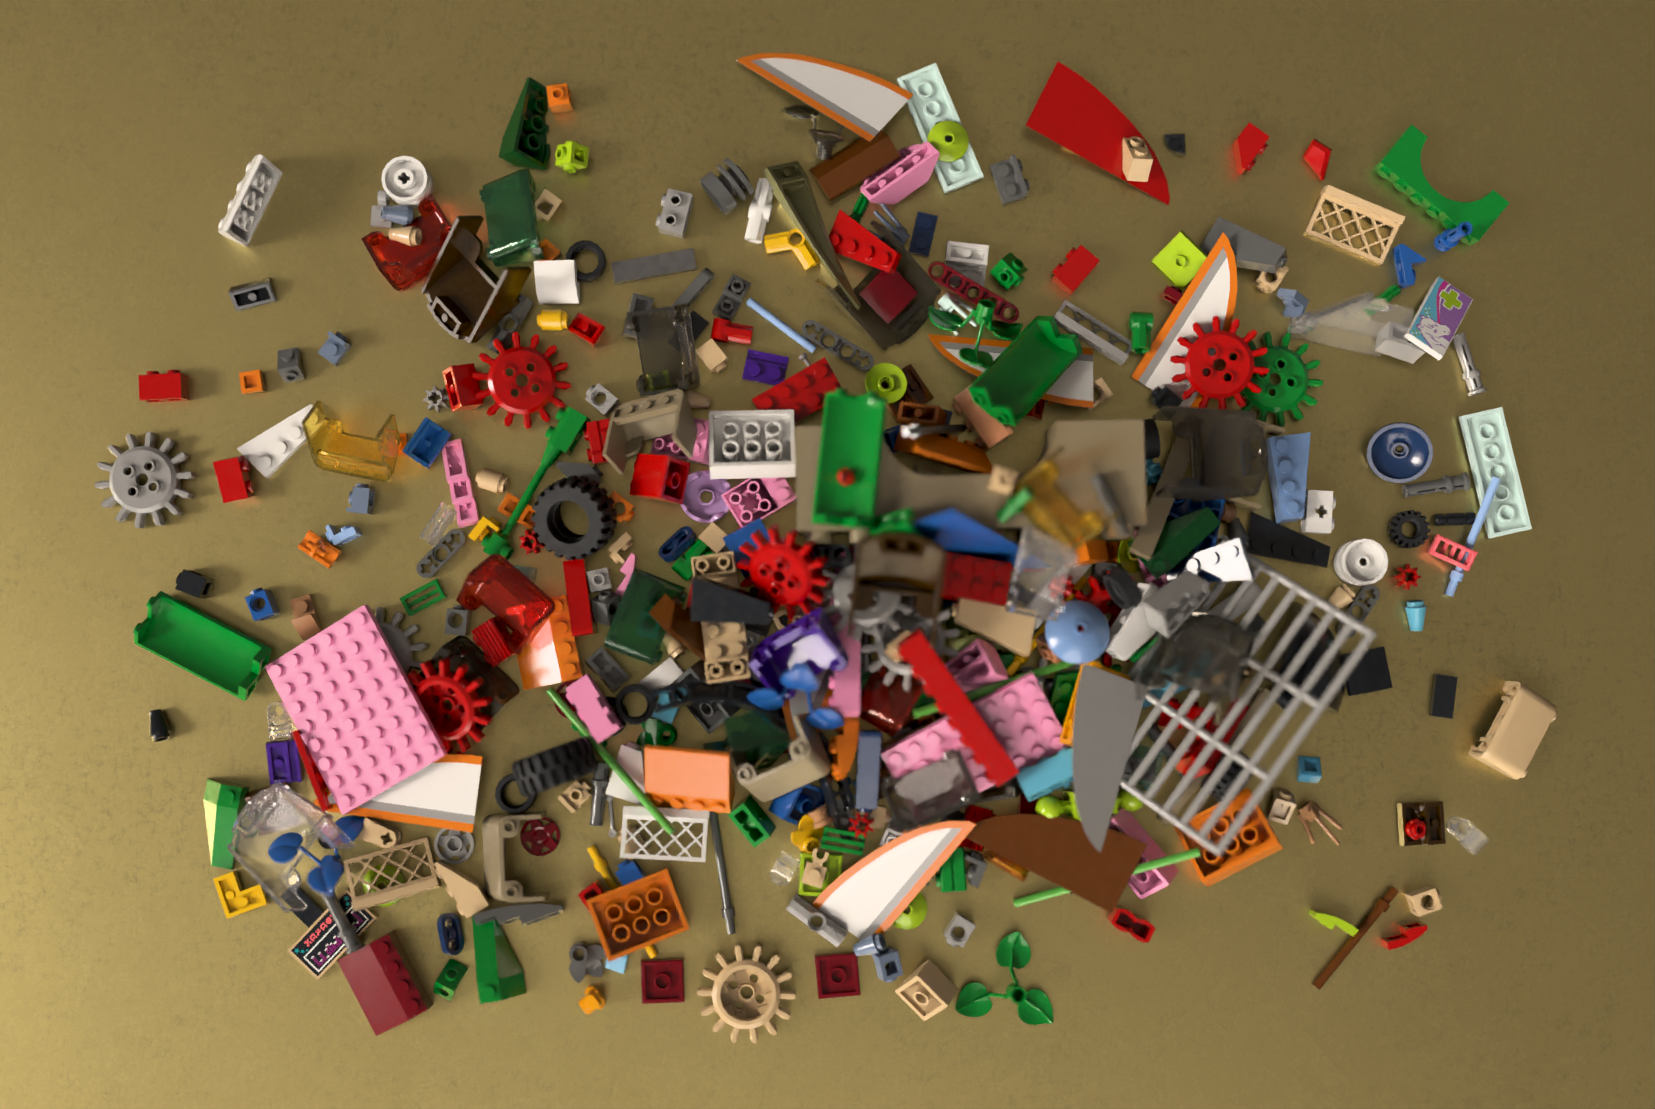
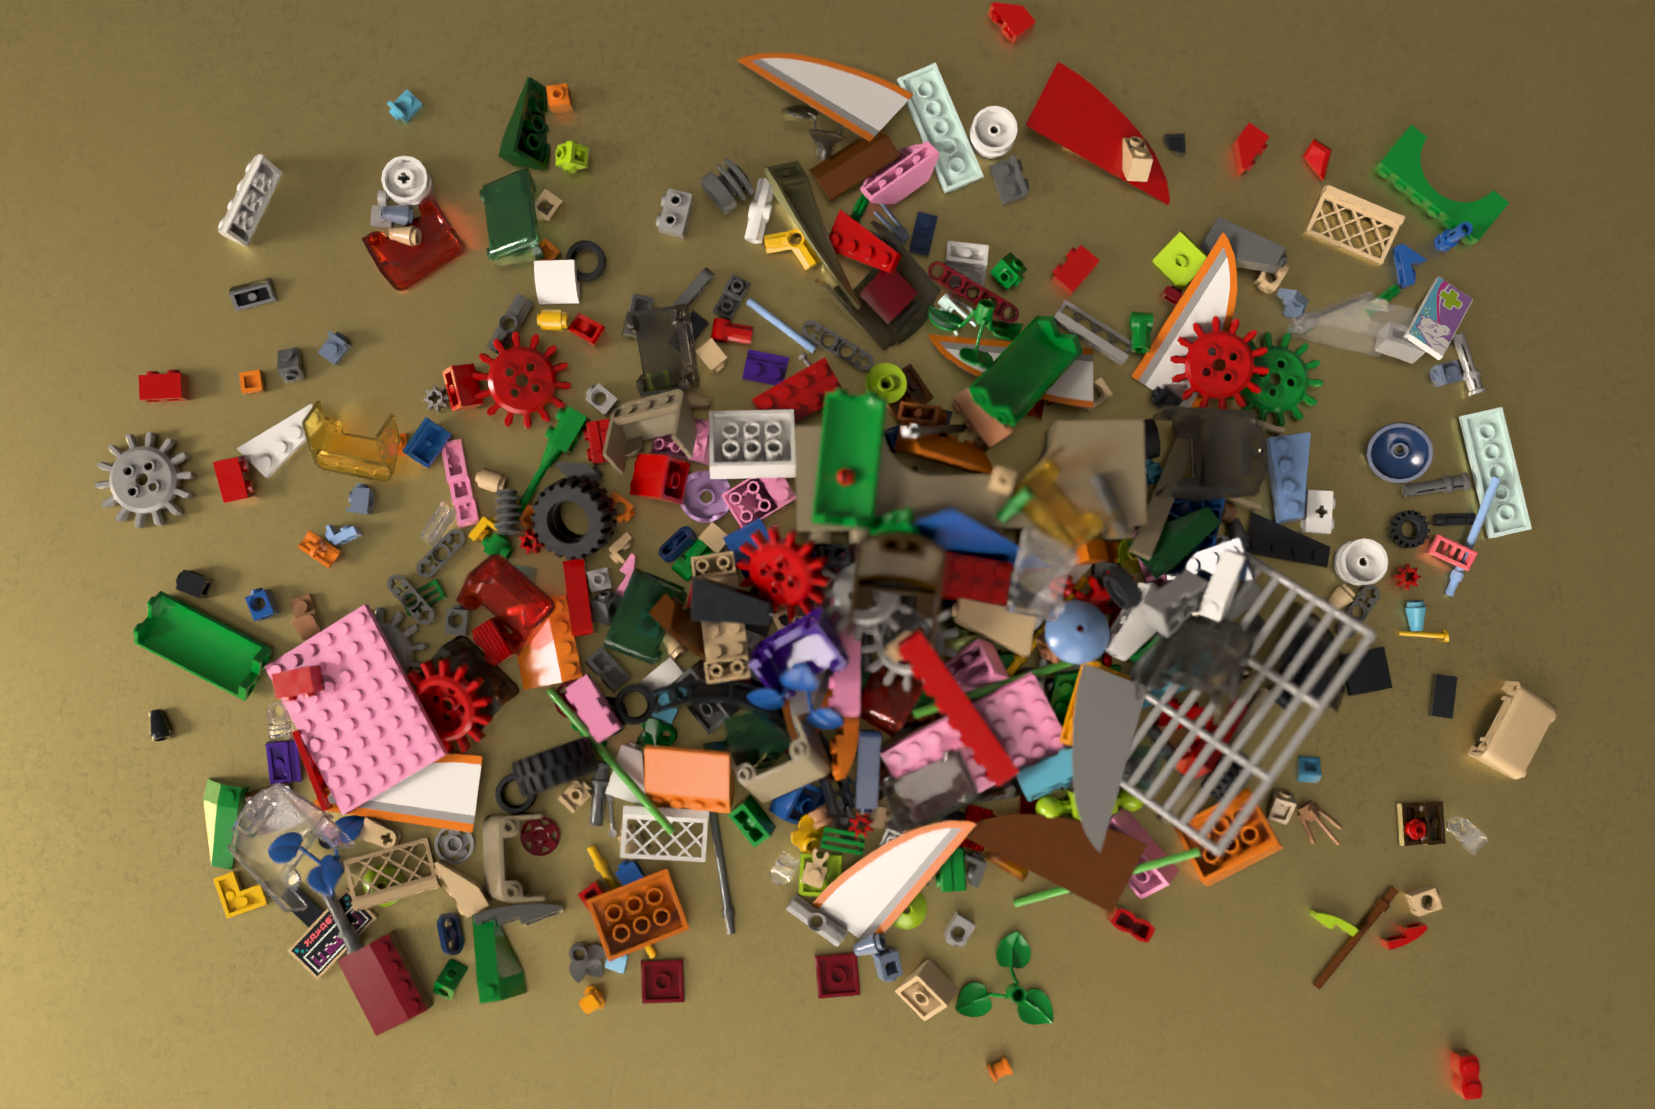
(297, 682): none -> brick
(405, 106): none -> medium azure bracket
(420, 599): none -> dark grey beam
(464, 291): dark brown windscreen -> none
(507, 512): none -> dark grey piece
(653, 266): flat silver tile -> none
(753, 1012): tan gear -> none
(951, 150): lime dish -> none
(987, 122): none -> white wheel
(999, 1069): none -> orange bush
(1012, 19): none -> red slope
(1222, 586): none -> white slope
(1445, 373): none -> sand blue bracket
(1445, 636): none -> yellow piece
(1466, 1074): none -> red brick

